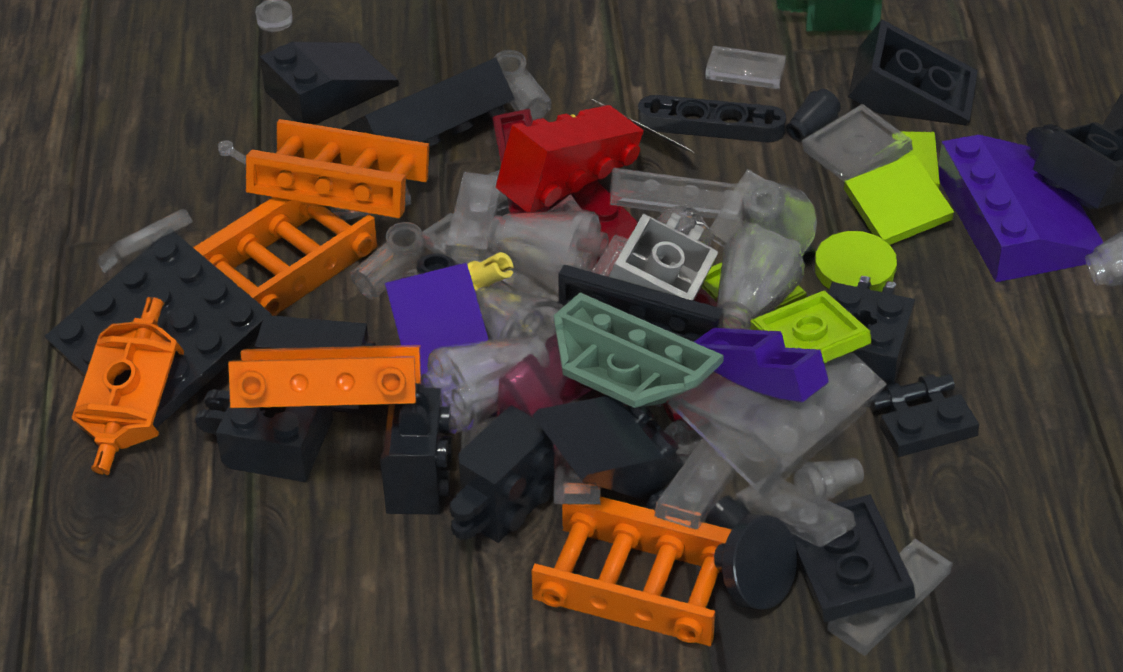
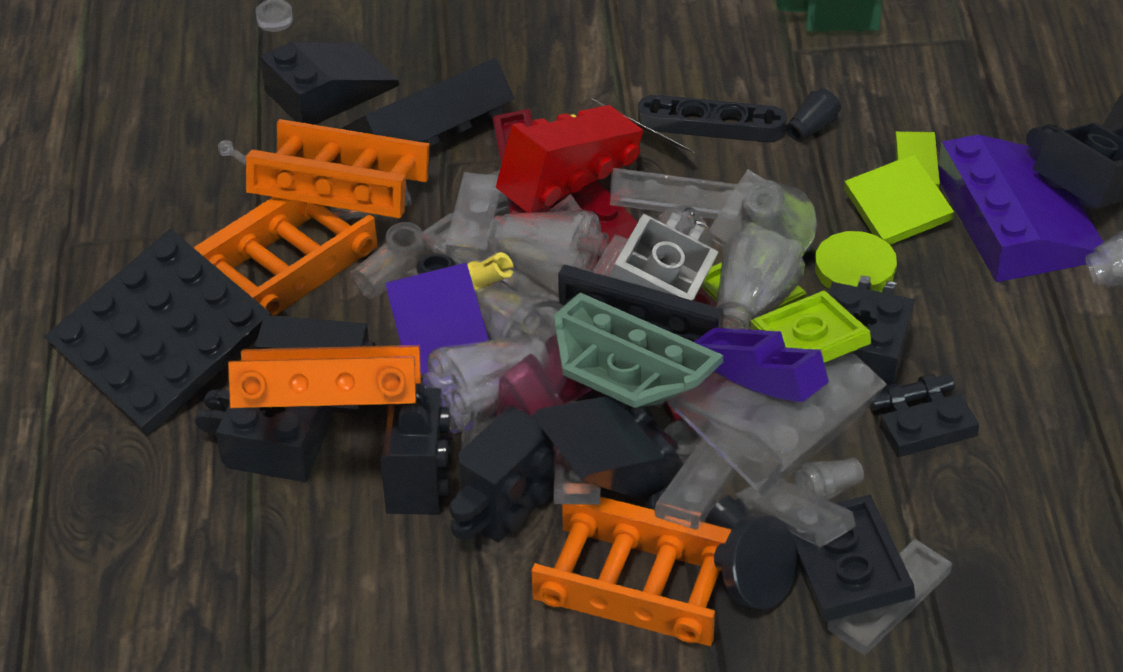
(125, 412): orange plate -> none
(138, 242): clear tile -> none
(523, 86): clear piece -> none
(746, 67): clear tile -> none
(857, 143): clear tile -> none
(911, 78): black slope -> none

